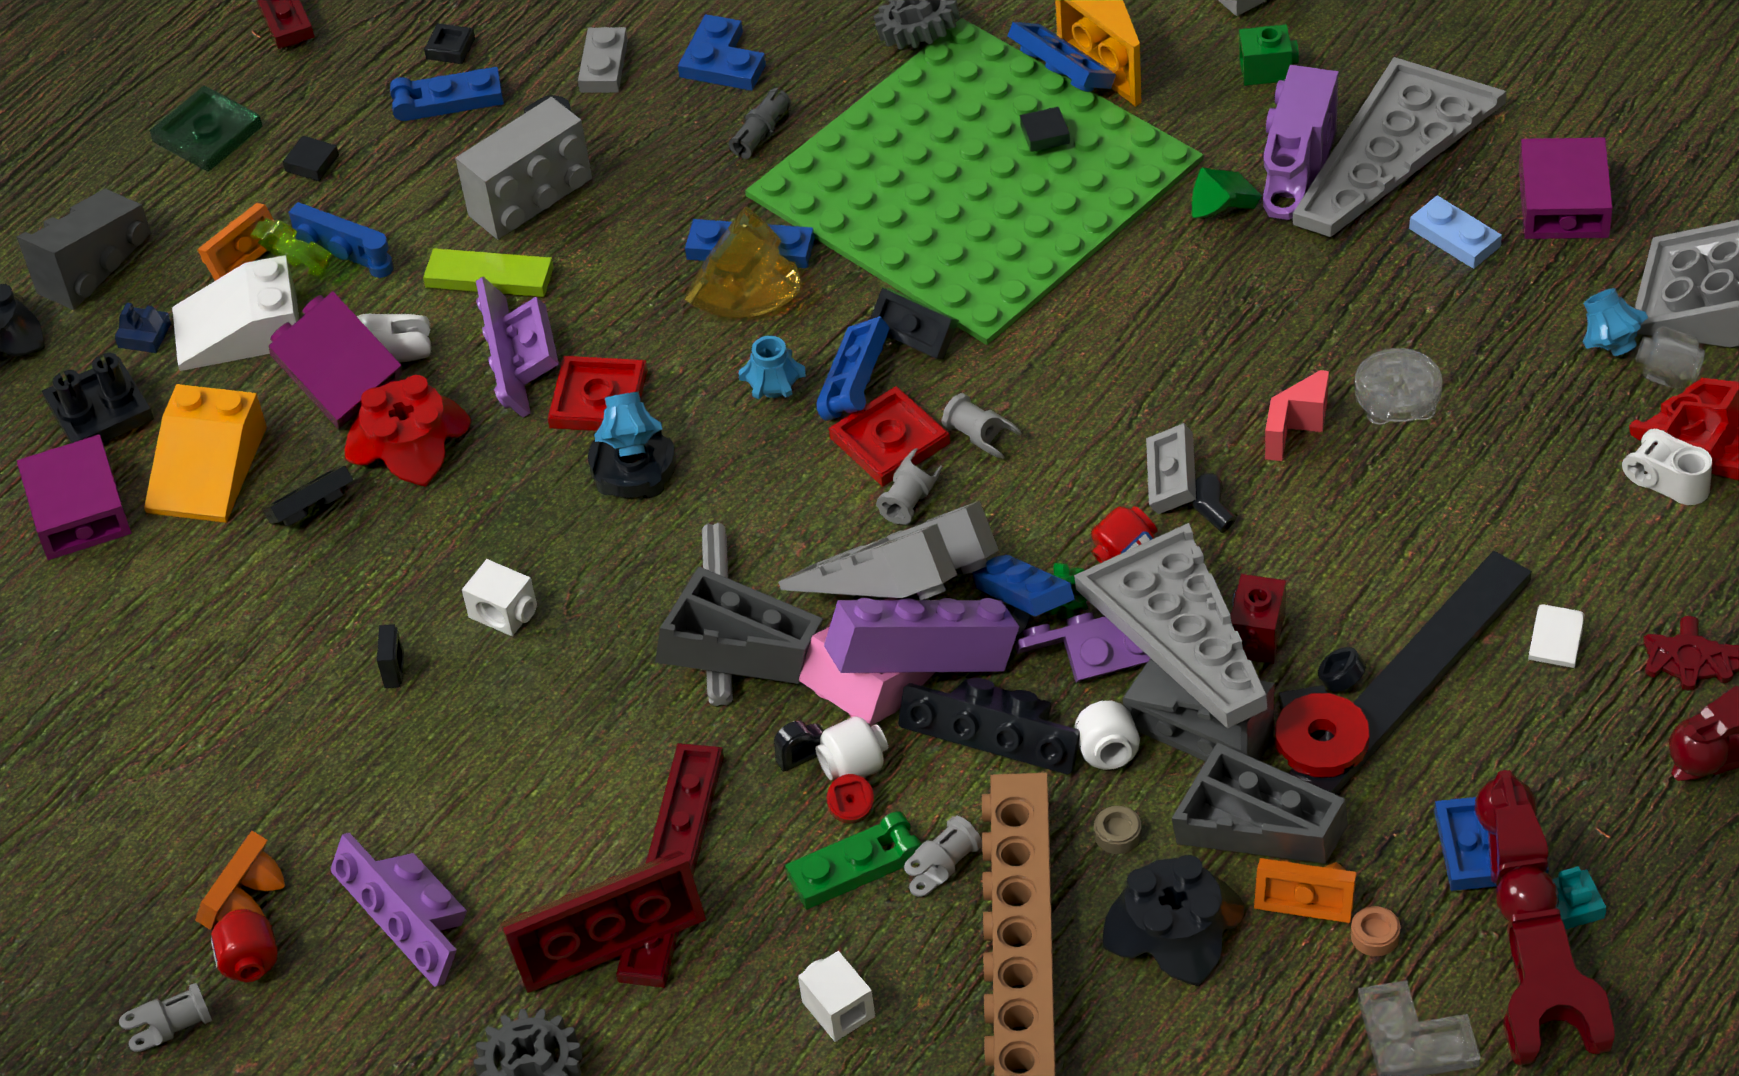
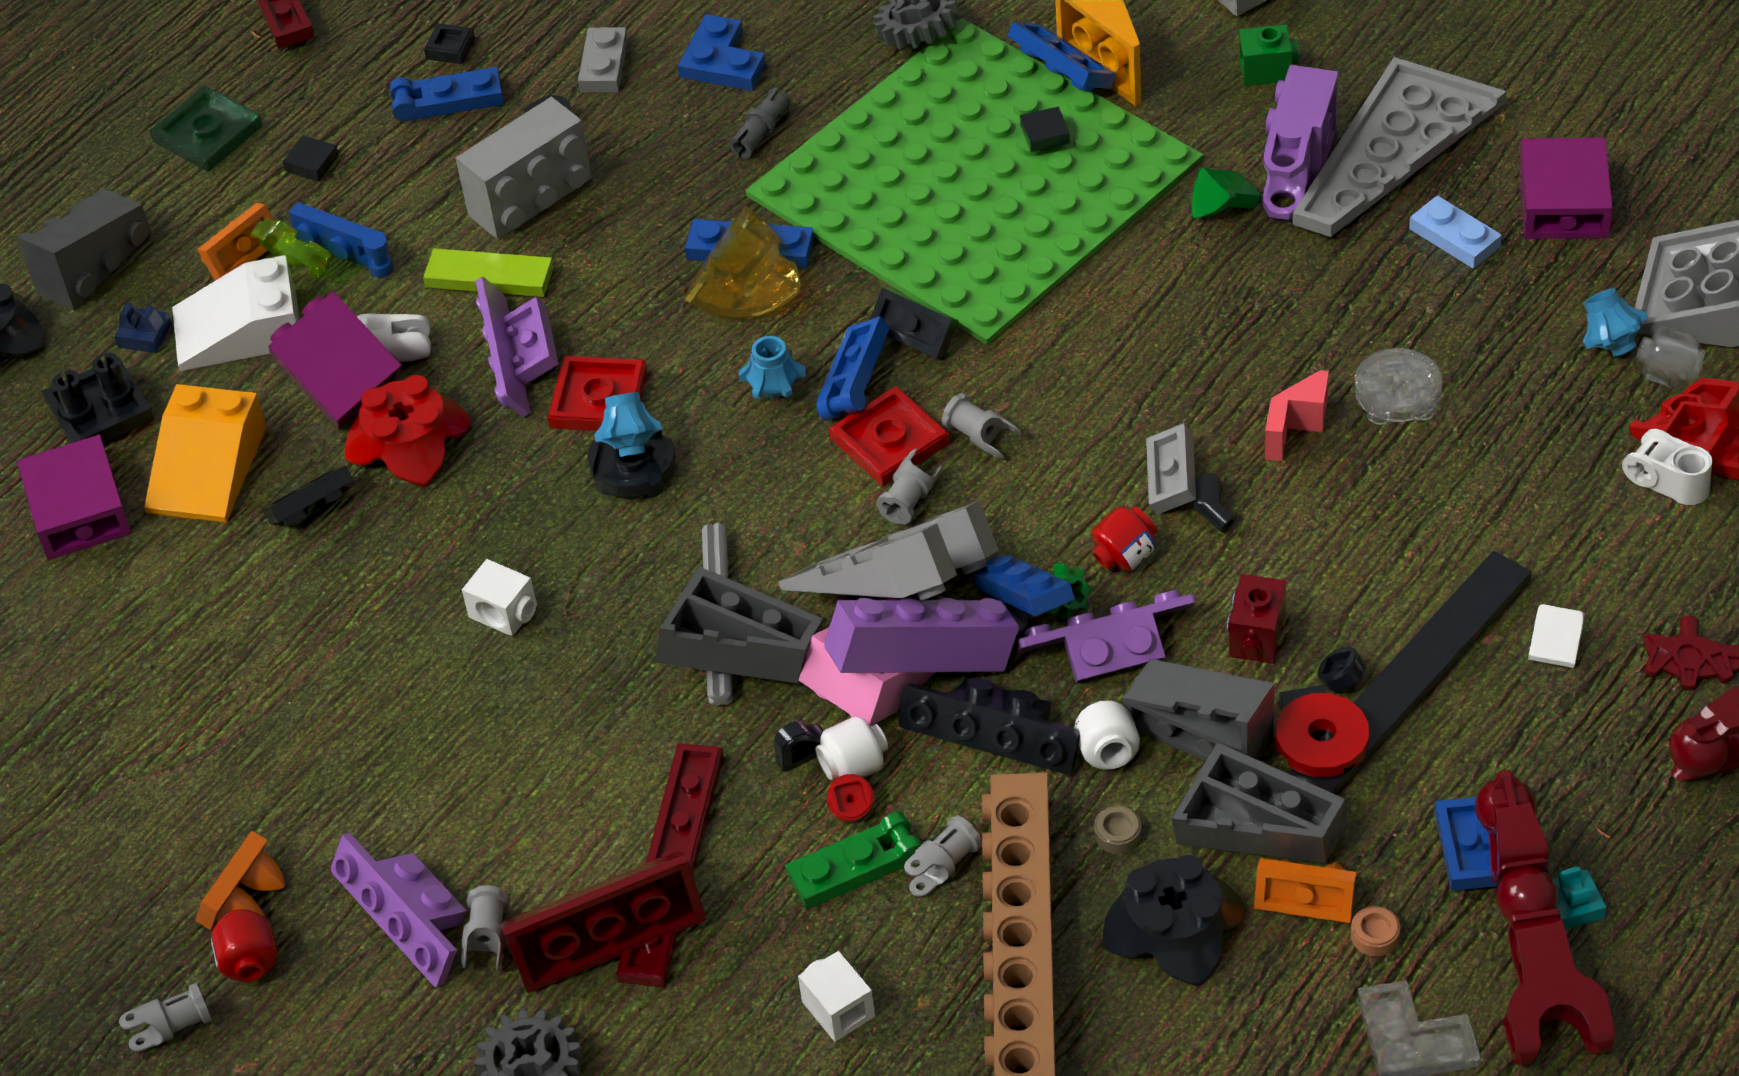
(390, 656): black tile -> none
(484, 928): none -> light grey piece
(1179, 619): light grey wing -> none

